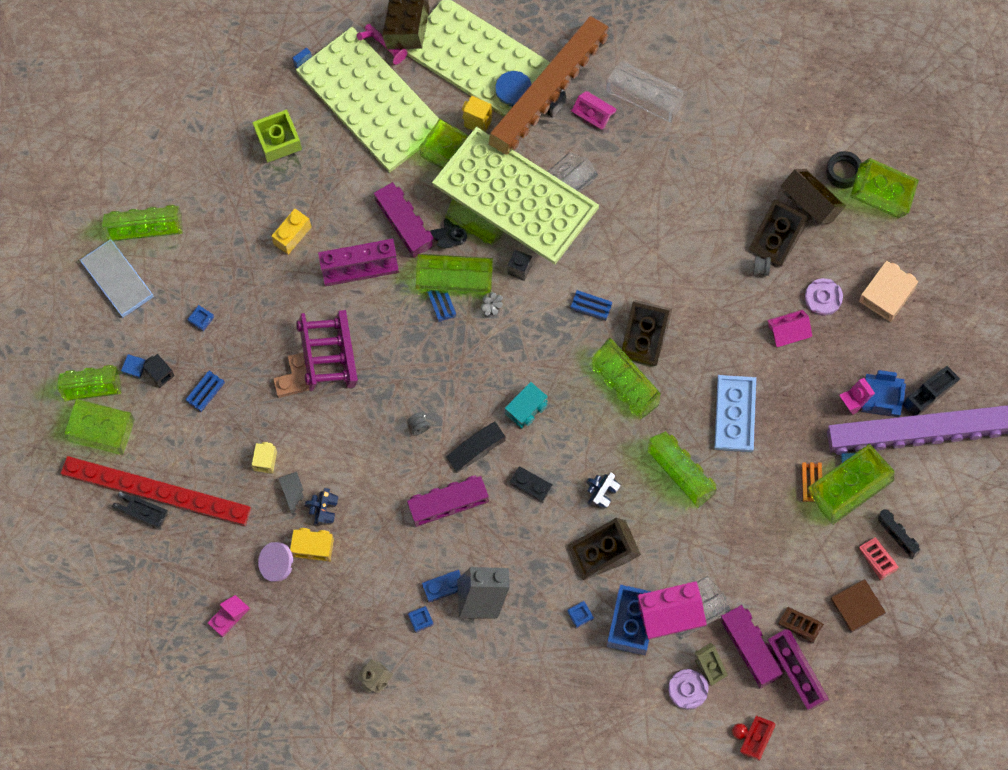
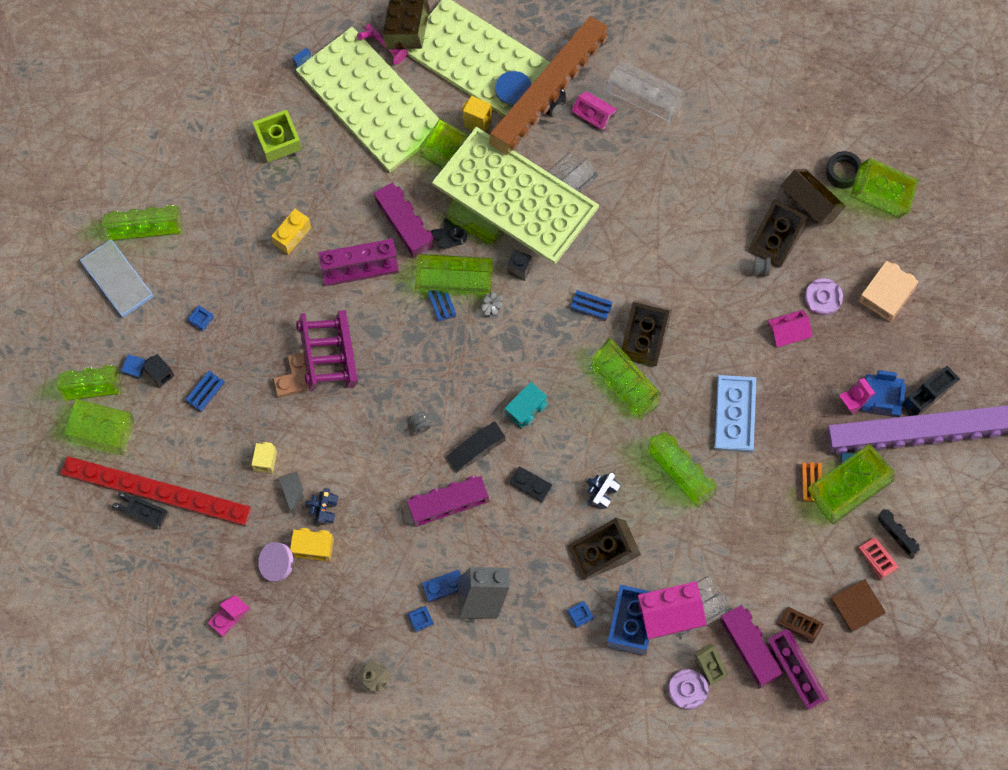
(756, 737): red plate -> none

